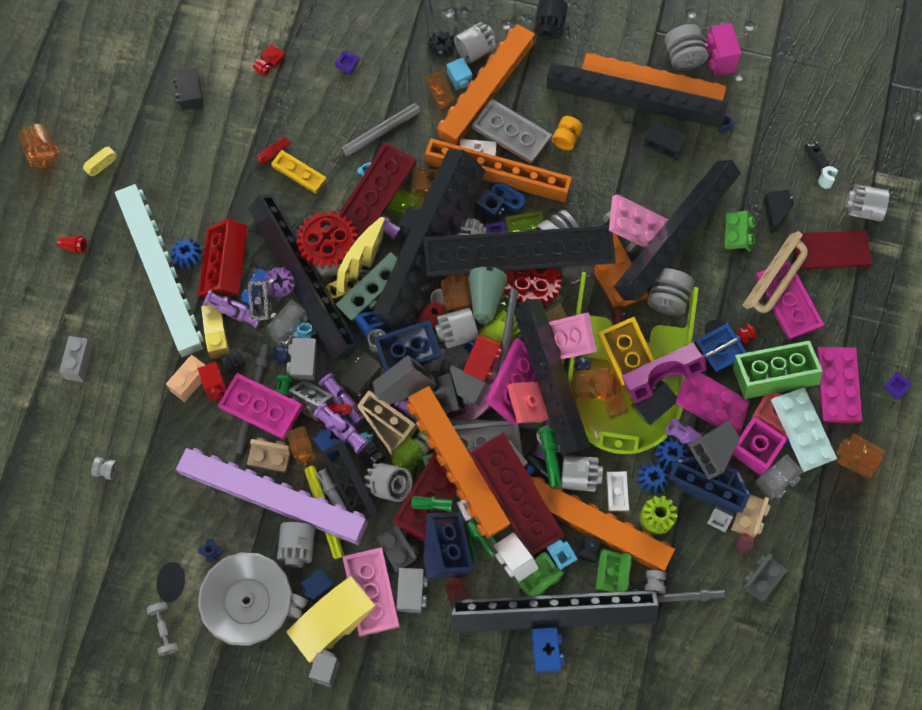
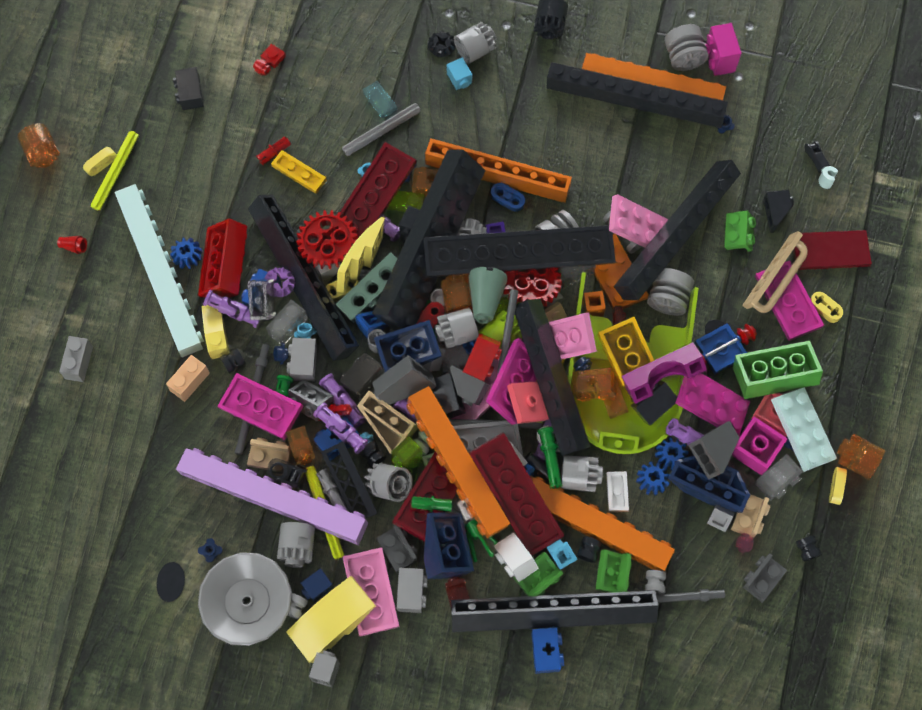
(104, 468): light grey wheel -> none
(114, 170): none -> neon yellow axle
(157, 609): light grey wheel -> none
(212, 381): red brick -> none
(290, 473): none -> black piece
(347, 62): dark purple plate -> none
(379, 99): none -> clear light blue tile
(439, 89): clear orange plate -> none
(482, 146): white plate -> none
(486, 85): orange brick -> none
(487, 199): dark blue brick -> none
(511, 131): light grey plate -> none
(524, 222): clear neon green plate -> none
(567, 133): light orange wheel -> none
(594, 303): none -> orange brick
(651, 522): lime gear -> none
(665, 140): black brick -> none
(808, 548): none -> black wheel
(826, 307): none -> light yellow beam
(837, 485): none -> light yellow beam
(839, 385): dark pink plate -> none
(867, 202): light grey gear -> none
(897, 385): dark purple plate -> none

